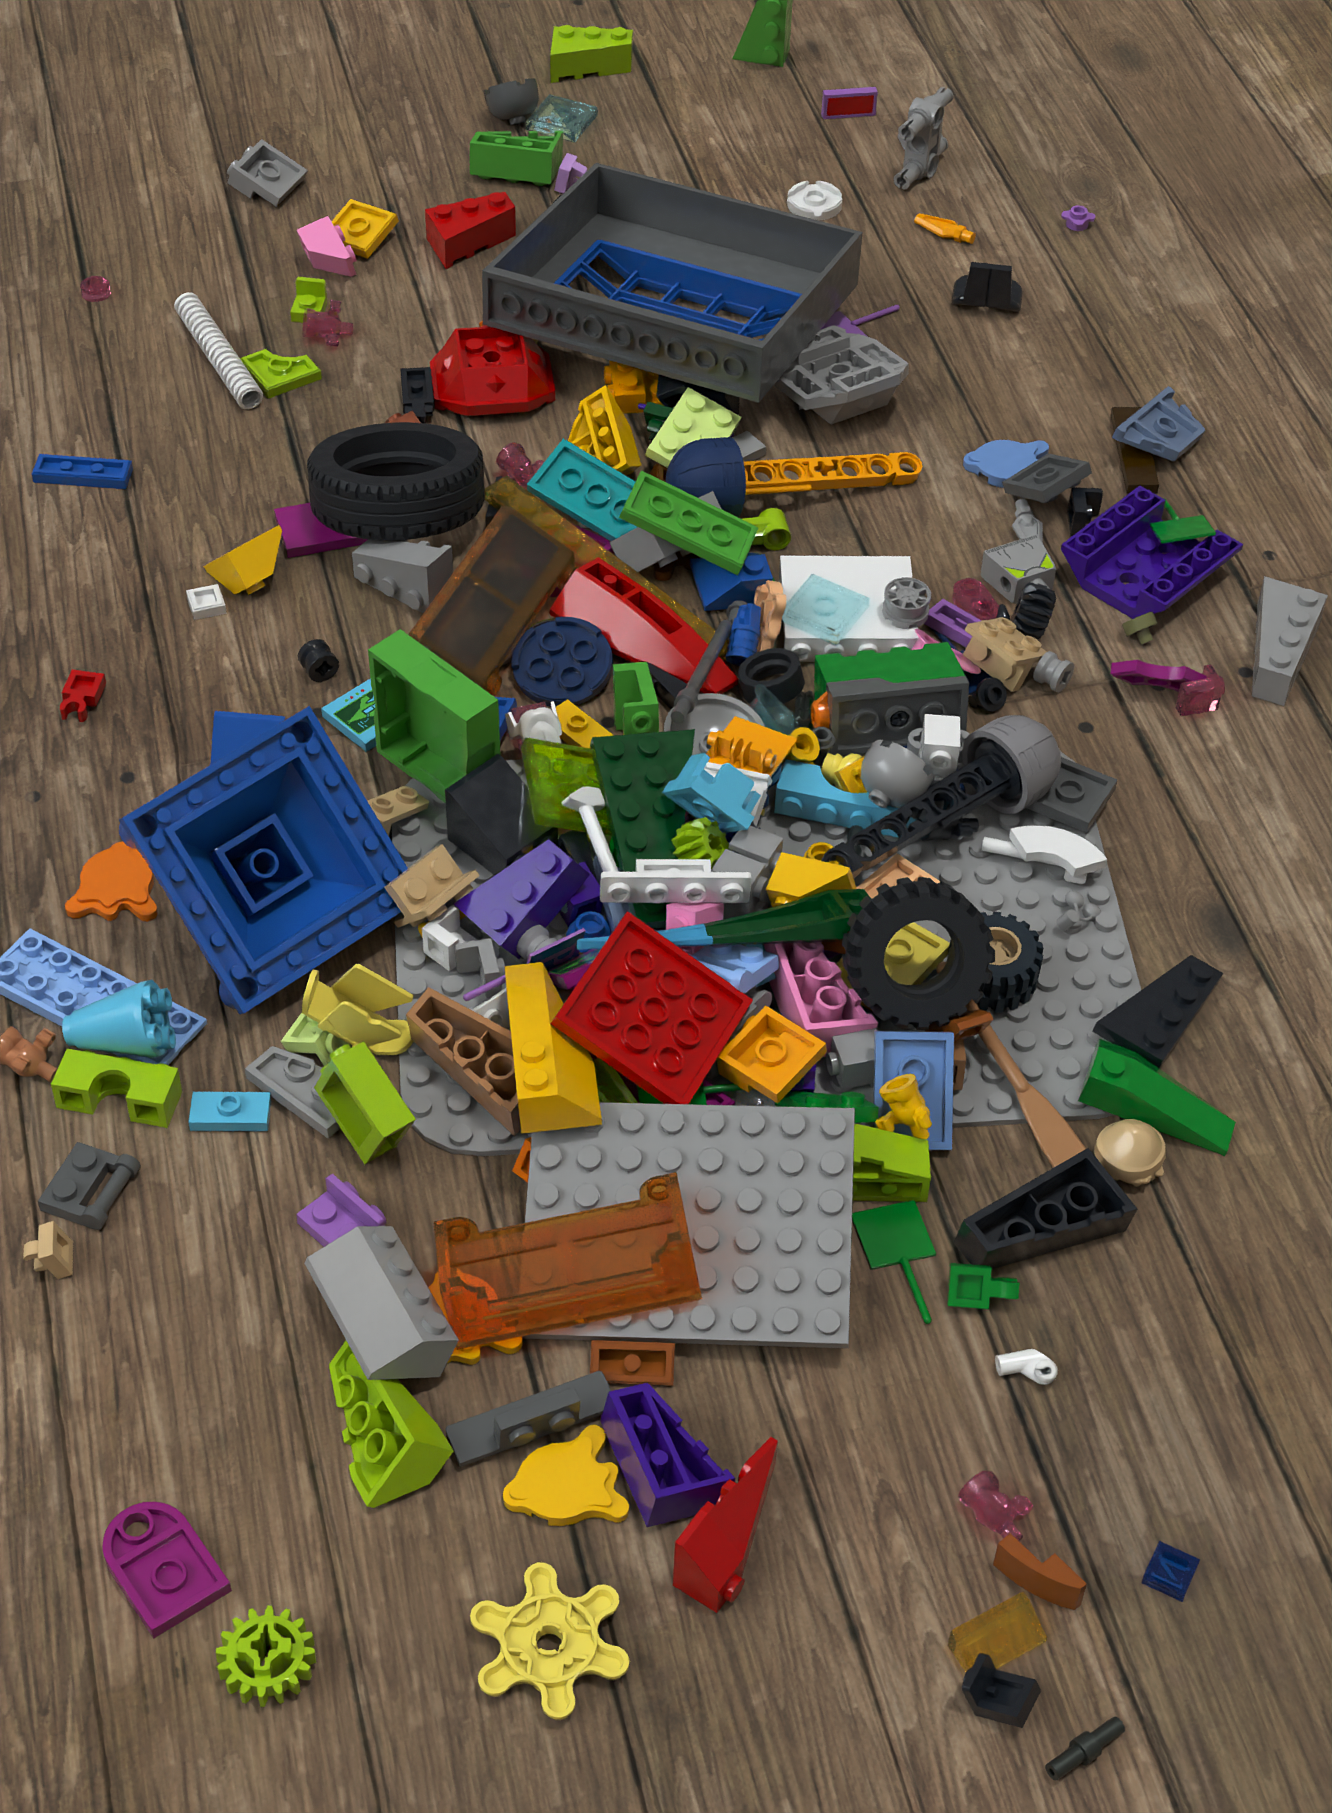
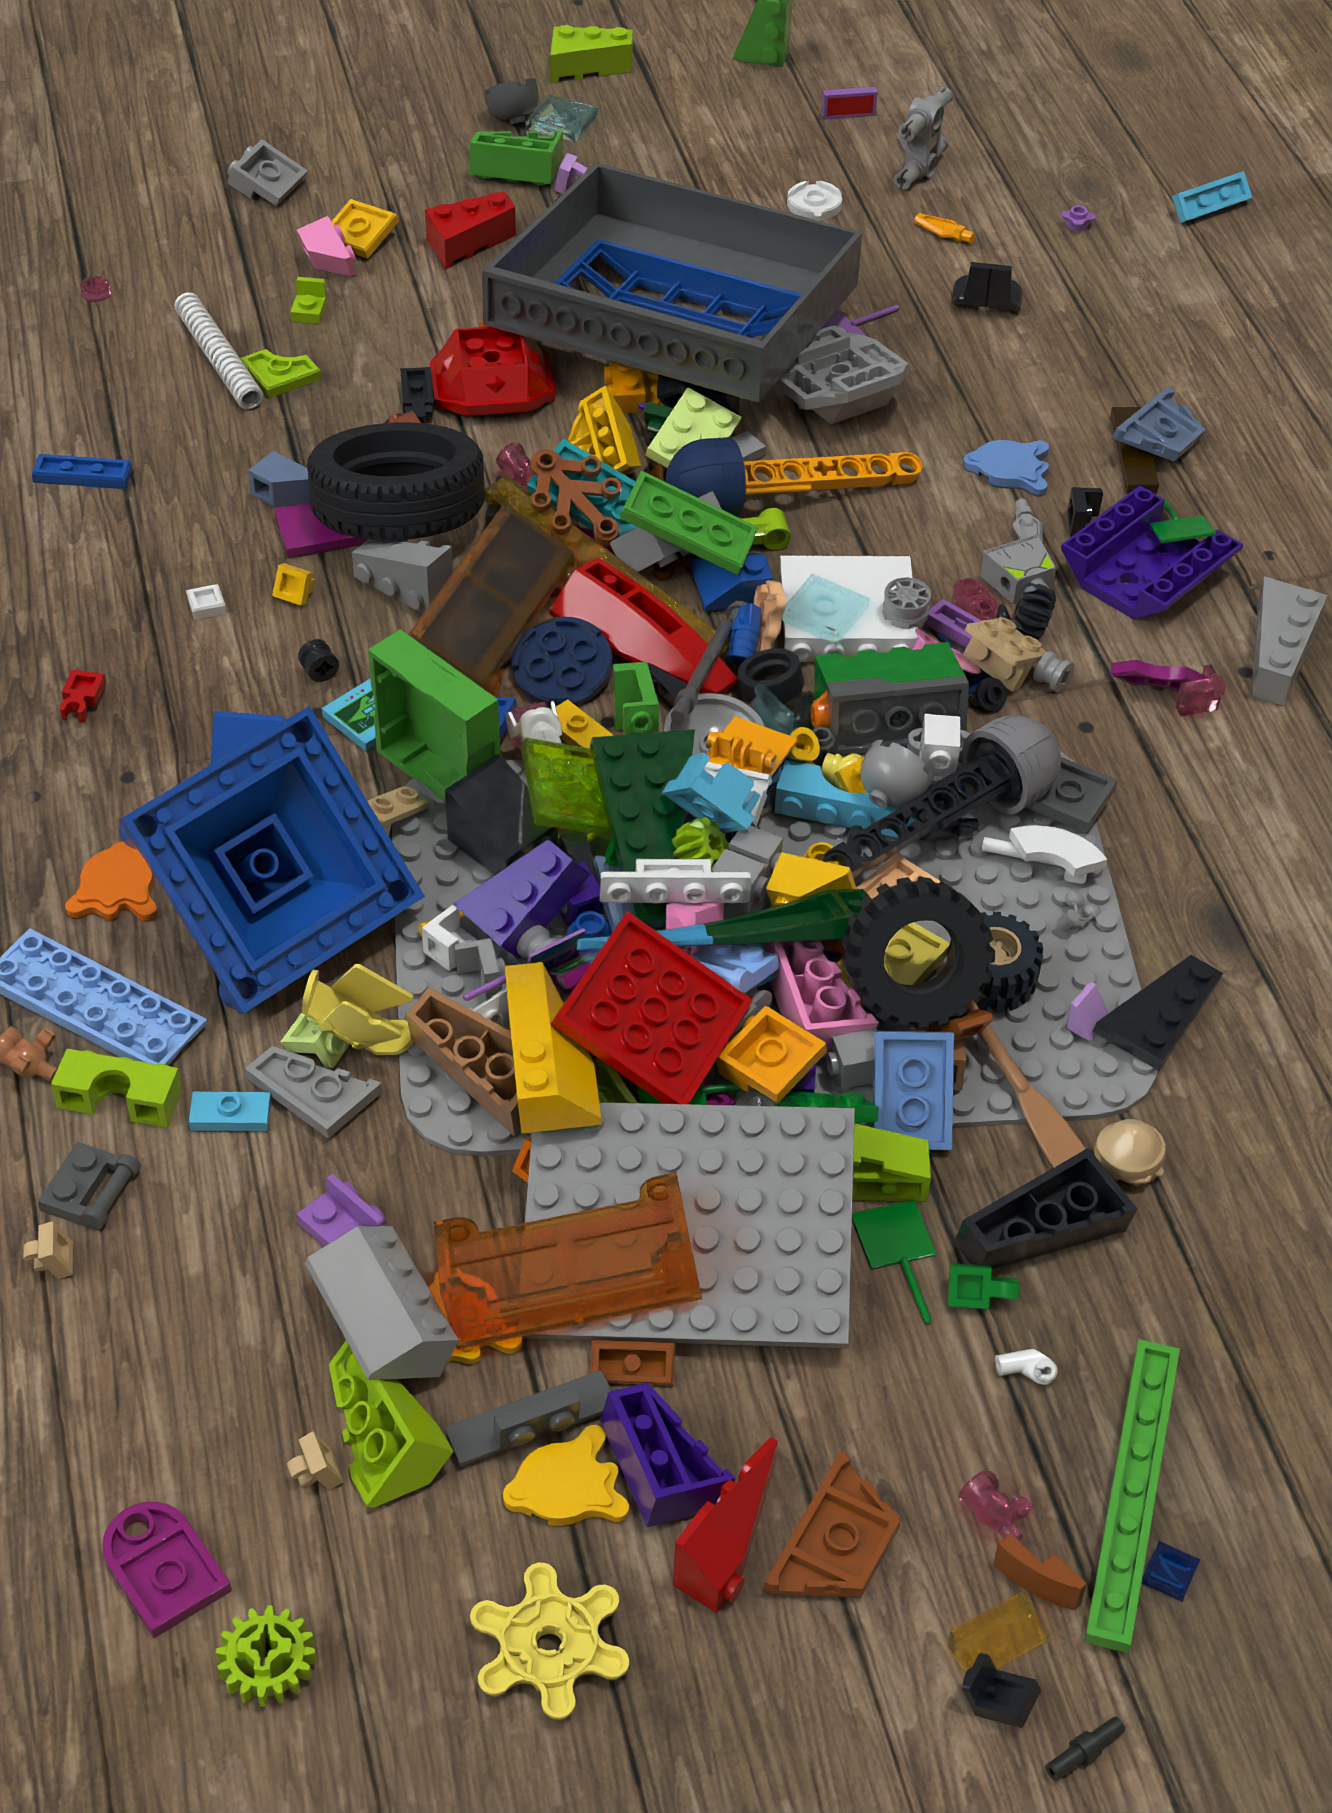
(124, 1022): medium azure cone -> none
(247, 564): yellow slope -> none
(279, 481): none -> sand blue slope
(293, 584): none -> yellow tile
(315, 1464): none -> tan tile
(326, 324): clear pink piece -> none
(363, 1101): lime window -> none
(428, 886): tan bracket -> none
(574, 492): none -> dark orange plant
(588, 801): white piece -> none
(836, 1539): none -> dark orange wing
(906, 1105): yellow piece -> none
(1047, 478): dark grey plate -> none
(1086, 1011): none -> lavender slope
(1132, 1497): none -> bright green plate
(1138, 1090): green wedge -> none
(1140, 626): olive tile -> none
(1212, 197): none -> medium azure plate

